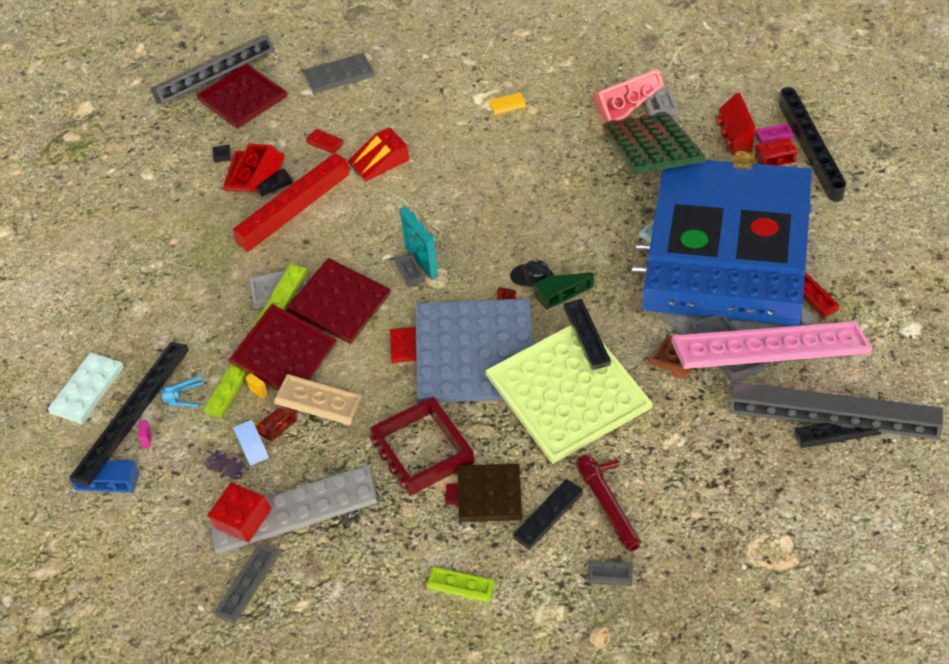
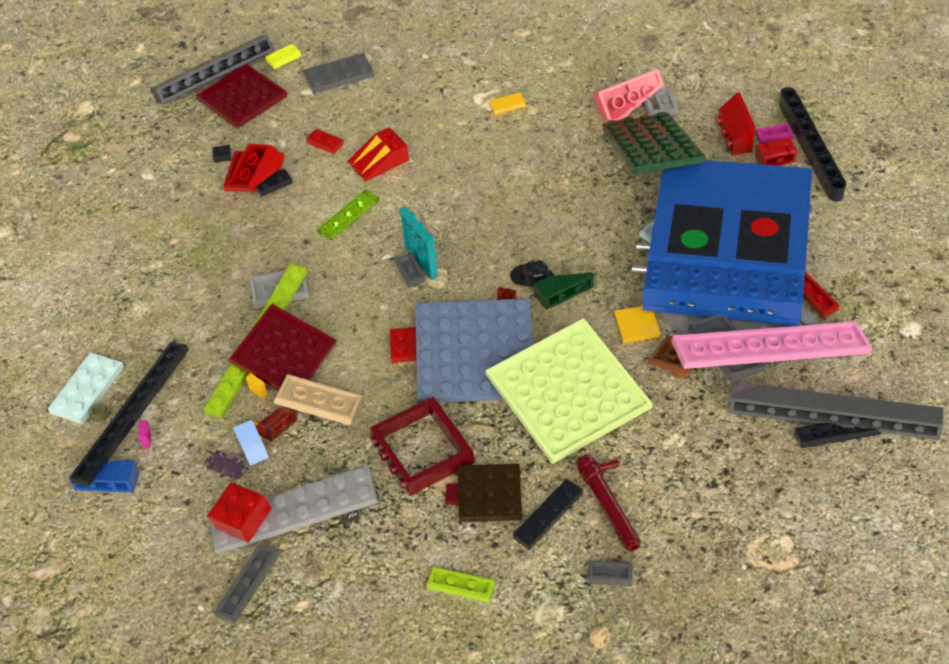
(98, 412): none -> olive plate
(172, 393): dark azure plant -> none
(283, 56): none -> neon yellow plate
(291, 202): red brick -> none
(339, 300): dark red plate -> none
(348, 215): none -> clear neon green tile
(587, 334): black plate -> none
(636, 324): none -> yellow tile
(743, 160): clear yellow tile -> none

